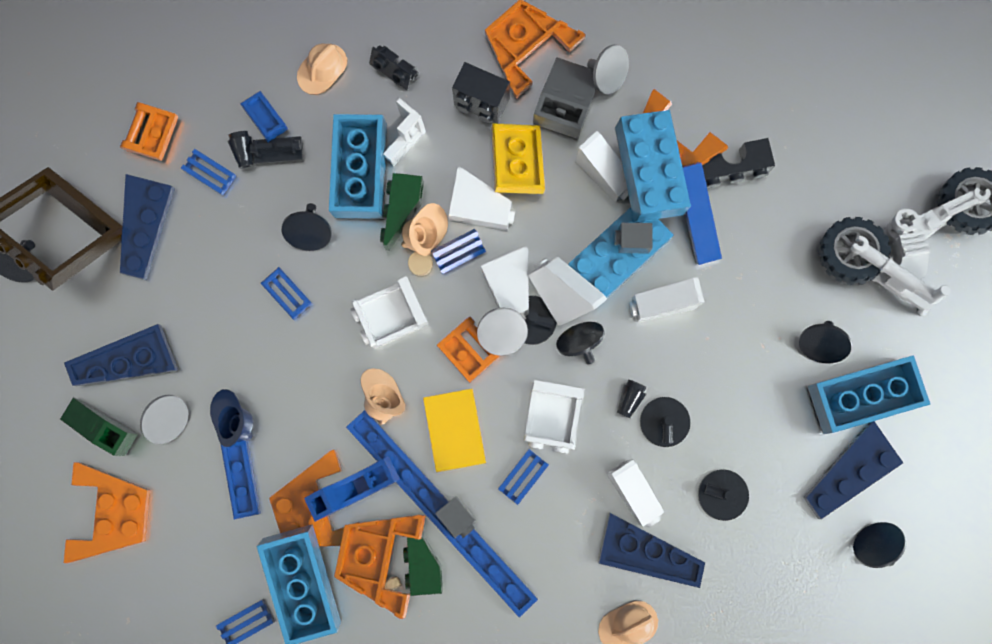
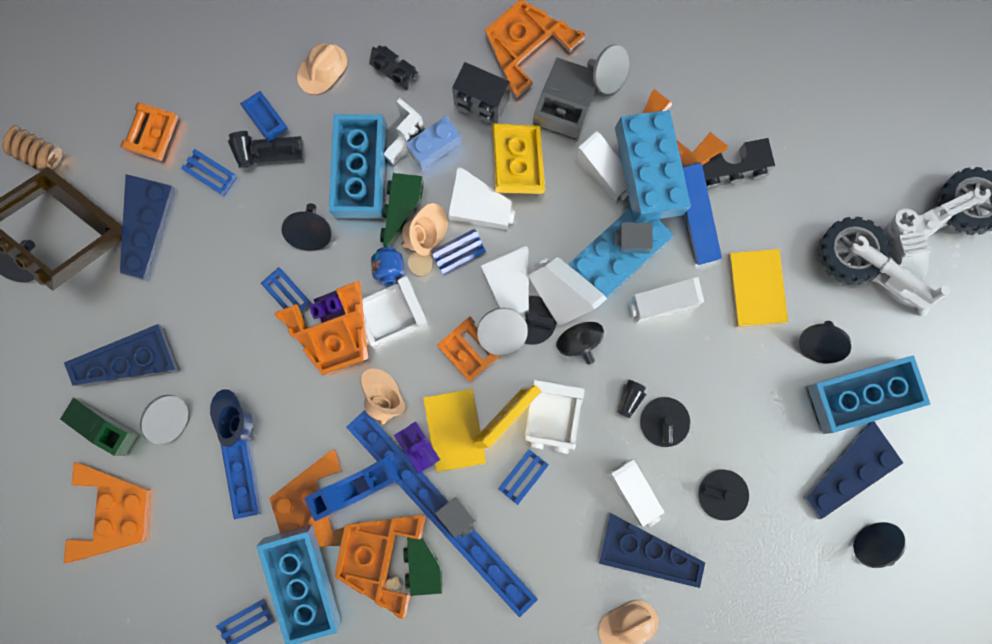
(30, 149): none -> medium nougat piece
(327, 307): none -> dark purple hips
(335, 341): none -> orange wing
(387, 265): none -> blue head
(417, 447): none -> dark purple hips
(434, 143): none -> medium blue brick
(506, 416): none -> yellow tile
(758, 288): none -> yellow tile

